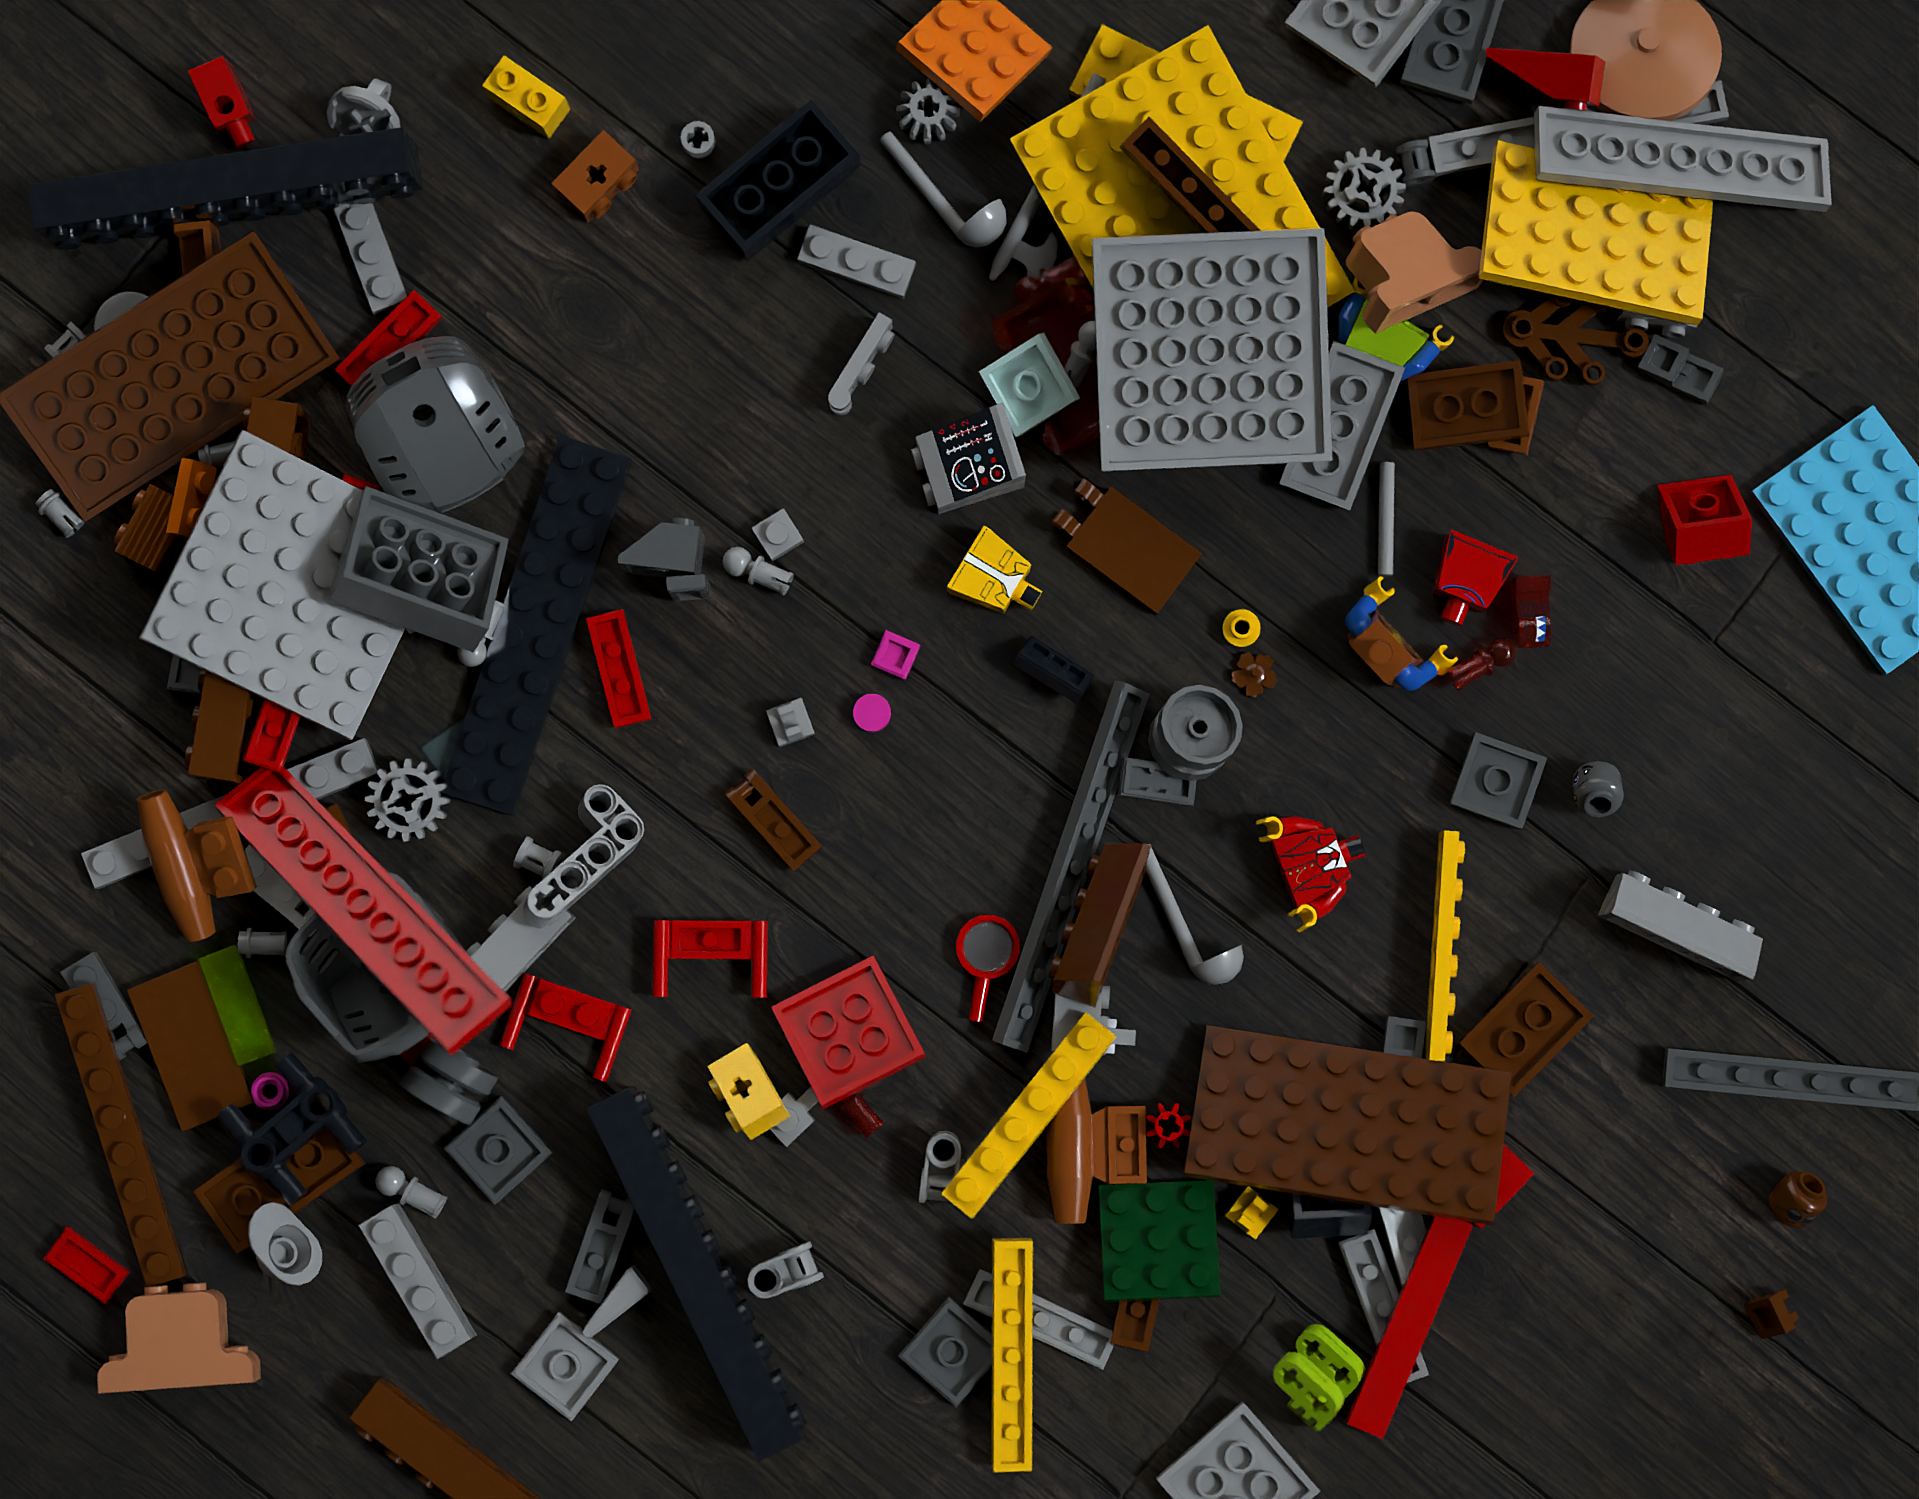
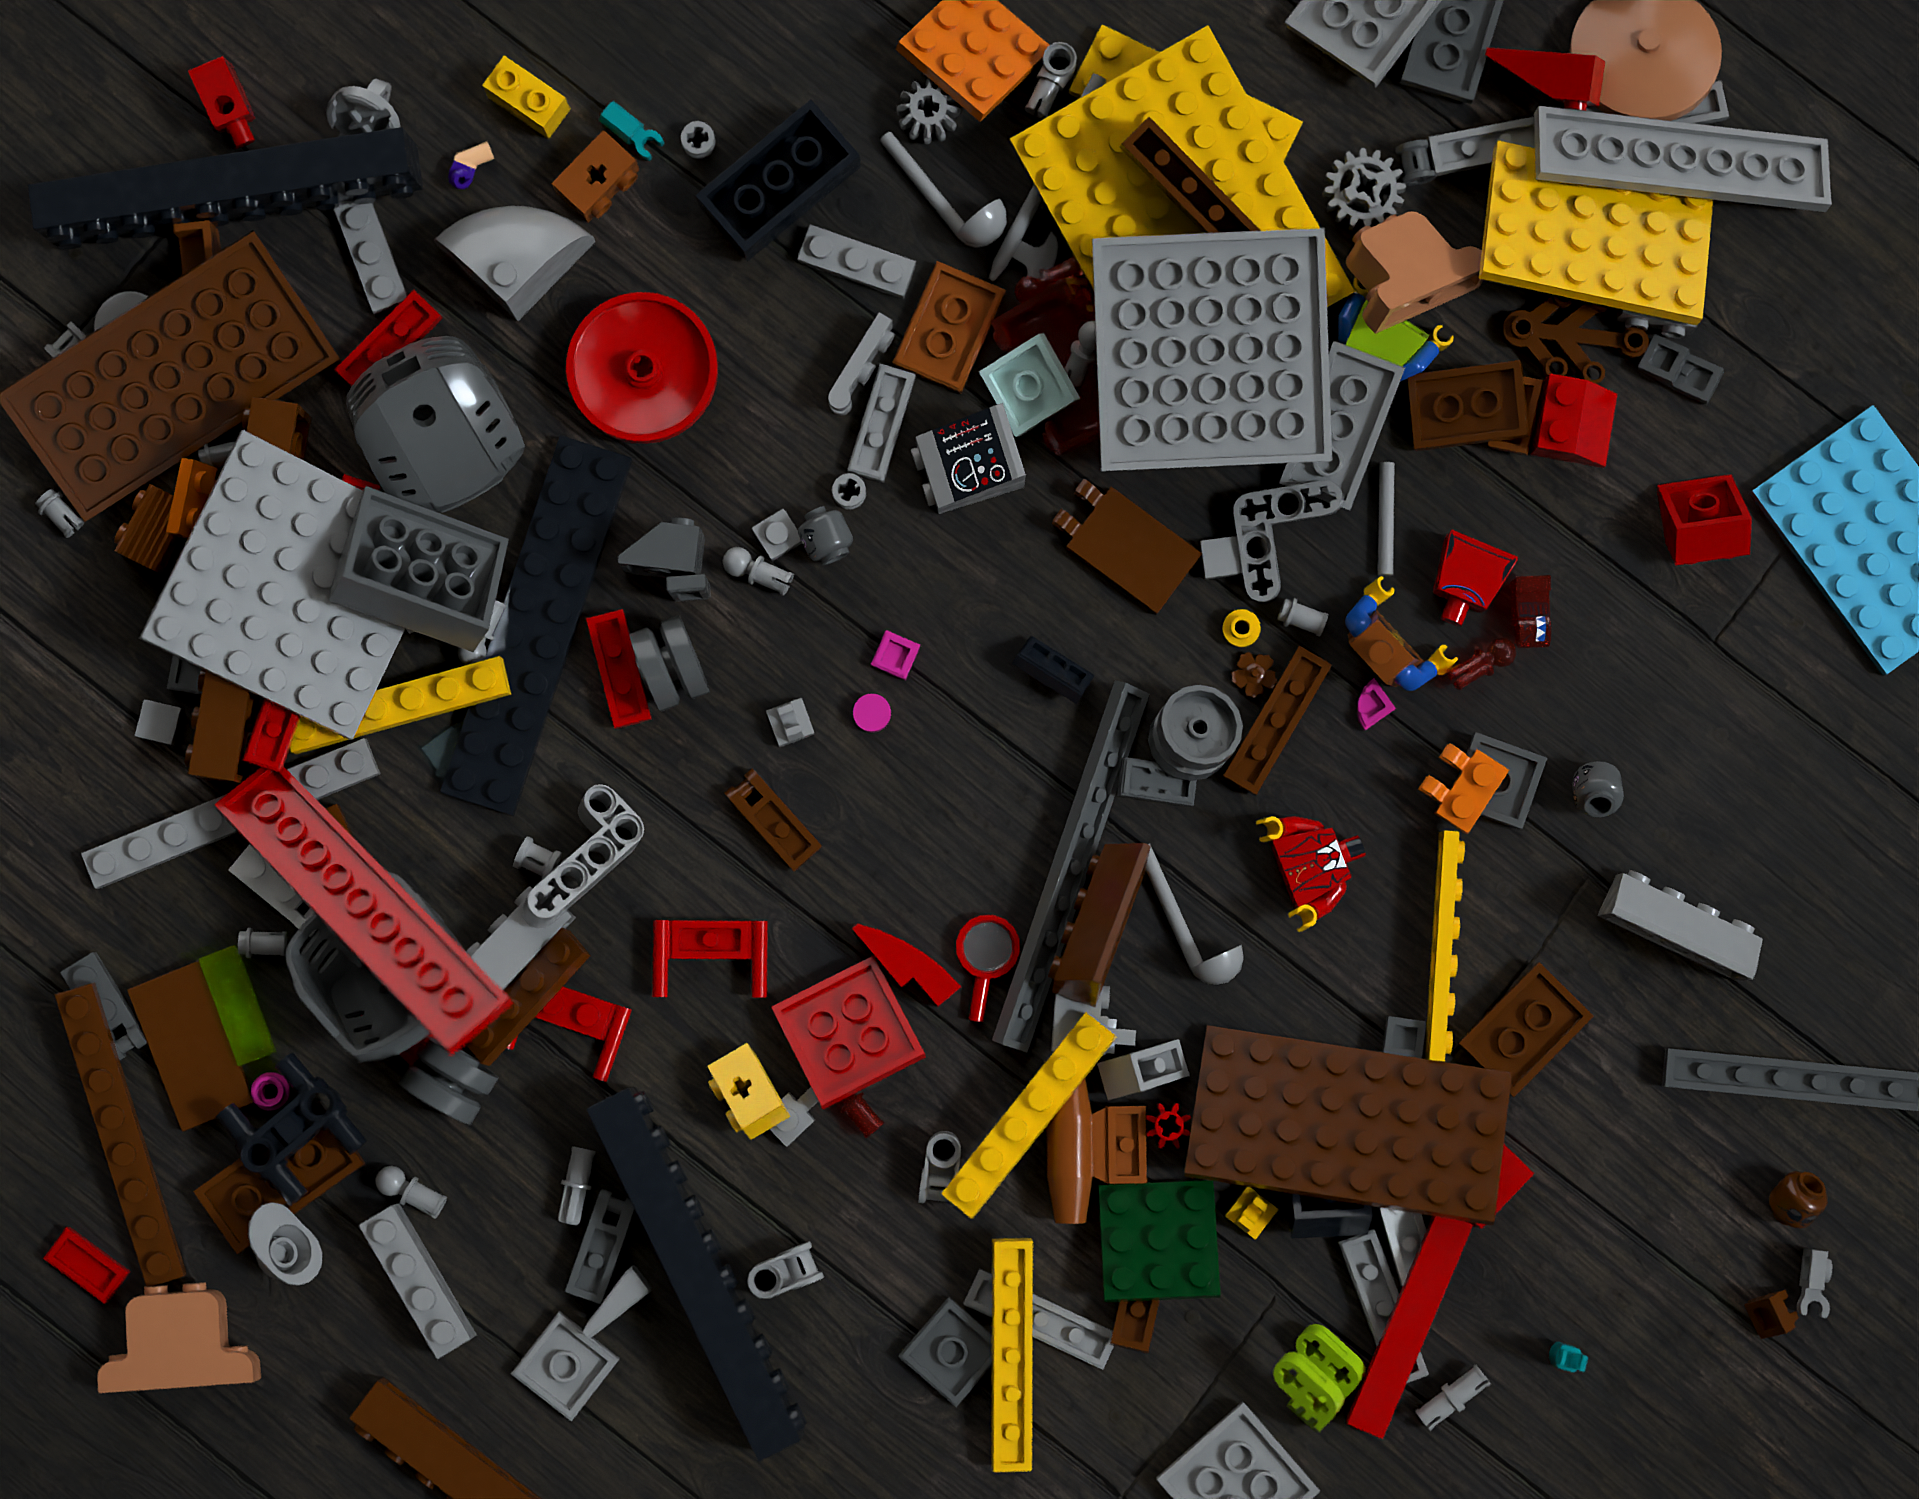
(159, 722): none -> light grey tile
(192, 862): dark orange plate -> none
(401, 782): light grey gear -> none
(416, 701): none -> yellow plate
(465, 164): none -> arm
(498, 1150): dark grey tile -> none
(515, 252): none -> light grey brick
(530, 993): none -> reddish brown plate
(576, 1186): none -> light grey axle
(629, 129): none -> teal bar
(642, 367): none -> red dish
(669, 663): none -> dark grey wheel
(825, 535): none -> dark grey head
(842, 481): none -> light grey bush
(881, 423): none -> light grey tile
(908, 962): none -> red slope
(949, 327): none -> dark orange tile
(993, 575): yellow torso -> none
(1050, 79): none -> light grey pin
(1143, 1069): none -> light grey slope
(1221, 557): none -> light grey tile
(1262, 528): none -> light grey beam
(1277, 720): none -> reddish brown plate
(1302, 616): none -> light grey pin
(1372, 705): none -> dark pink tile
(1453, 1397): none -> light grey pin
(1471, 790): none -> orange plate
(1567, 1357): none -> teal bar
(1574, 421): none -> red slope
(1815, 1271): none -> light grey plate

